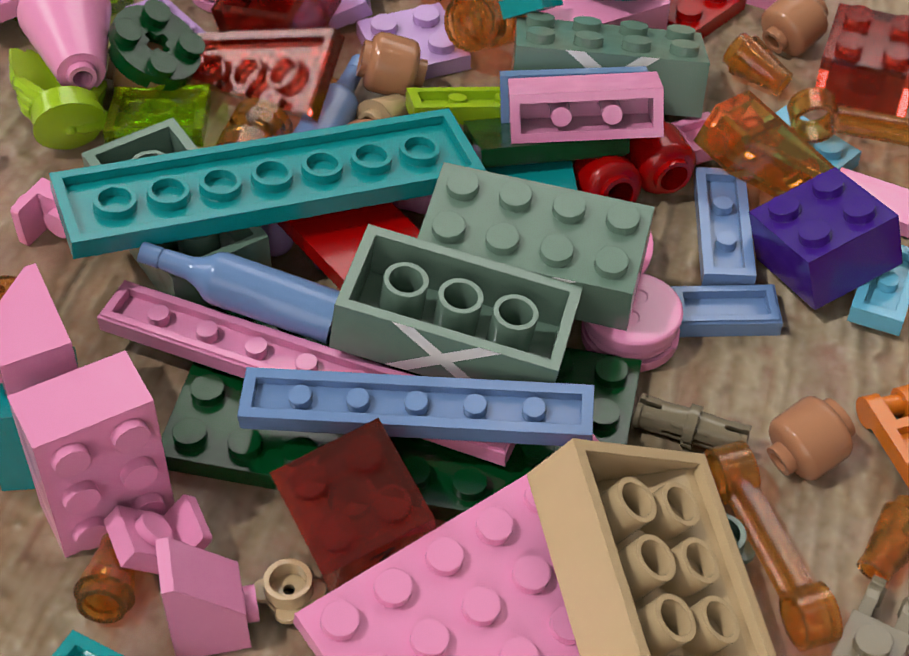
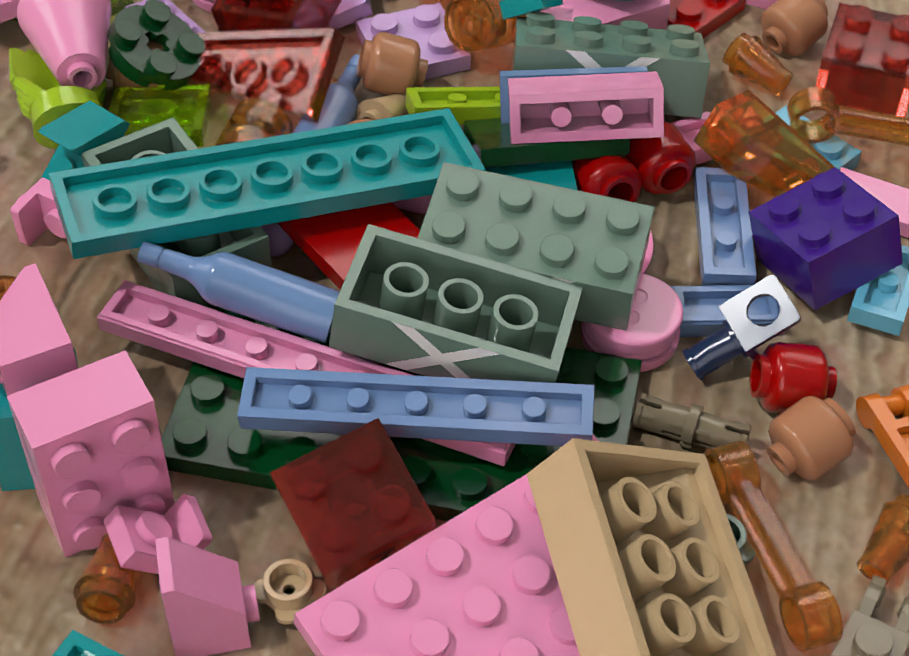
(79, 132): none -> teal slope
(740, 334): none -> bracket
(790, 373): none -> red head

